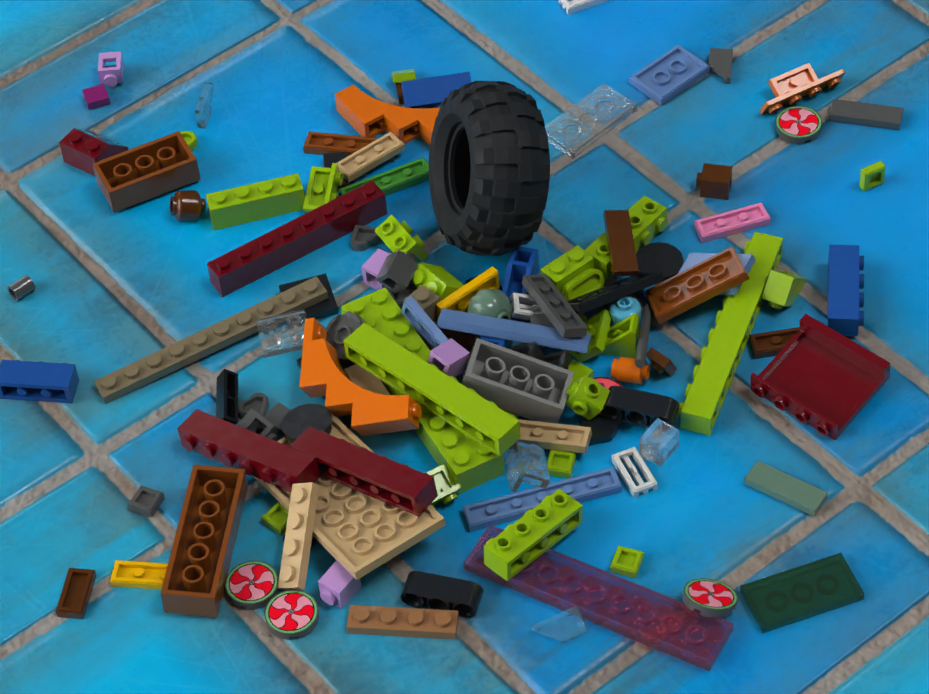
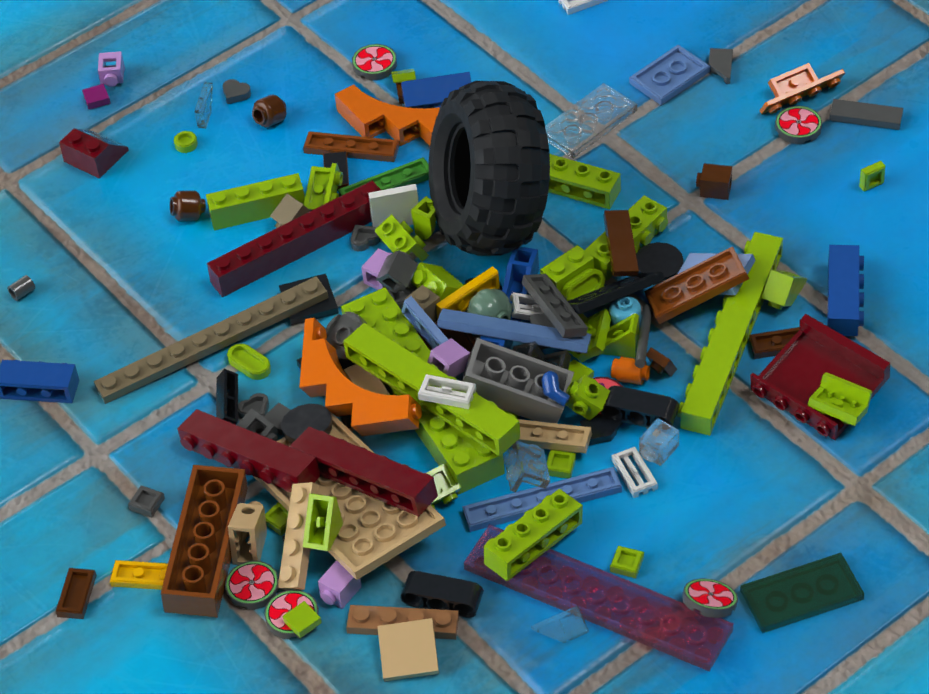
(146, 171): dark orange brick -> none
(236, 91): none -> dark grey tile
(246, 522): none -> tan torso
(249, 361): none -> lime tile
(269, 111): none -> reddish brown head
(282, 333): clear bracket -> none
(288, 210): none -> dark tan brick
(302, 619): none -> lime tile
(322, 522): none -> lime slope
(370, 156): tan tile -> none
(374, 61): none -> tile
(393, 201): none -> white tile
(408, 649): none -> tan tile
(424, 218): none -> lime brick
(445, 394): none -> white tile
(551, 389): none -> blue arm
(583, 182): none -> lime brick
(732, 222): bright pink tile -> none
(786, 488): sand green tile -> none
(841, 399): none -> lime bracket

